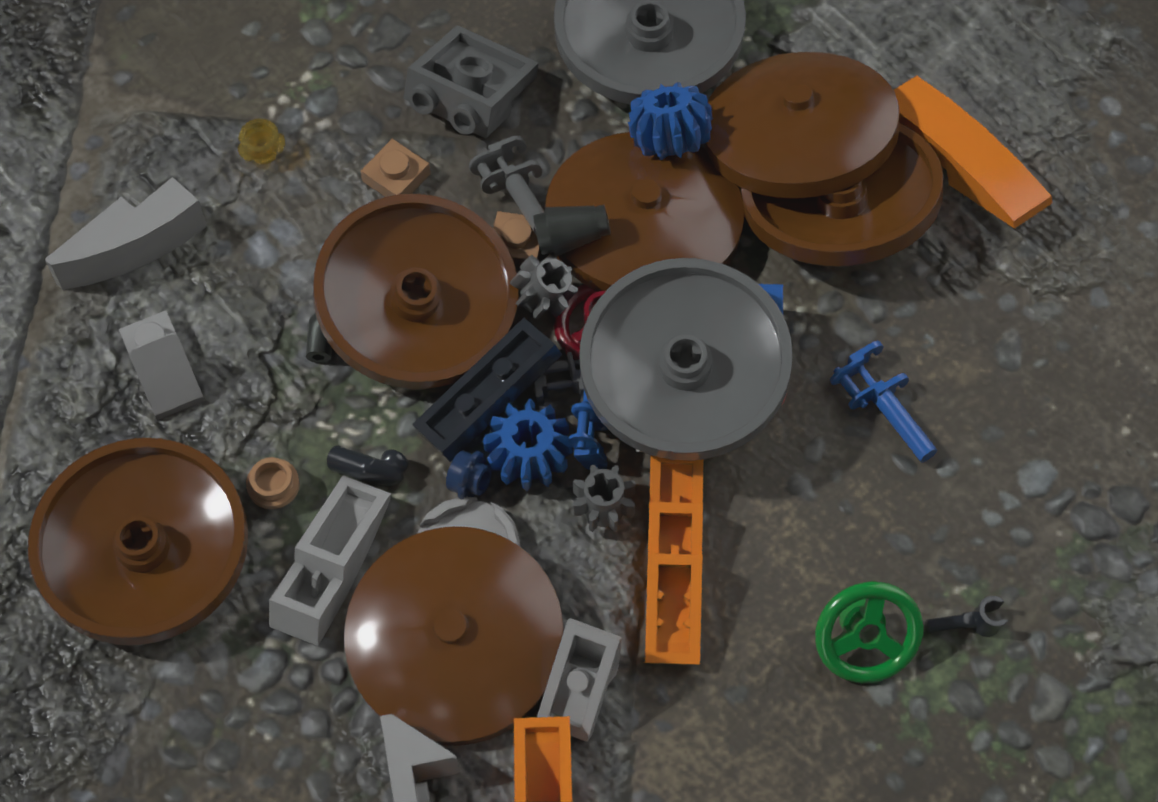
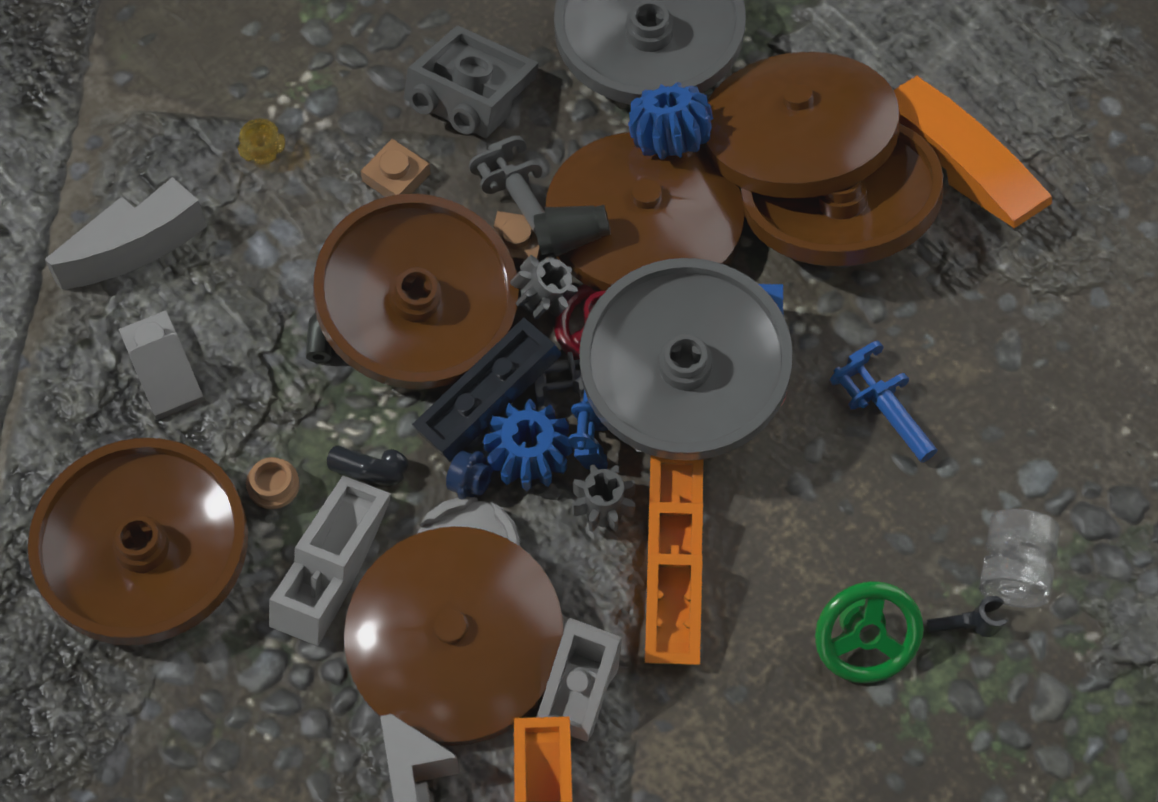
(1020, 558): none -> clear wheel

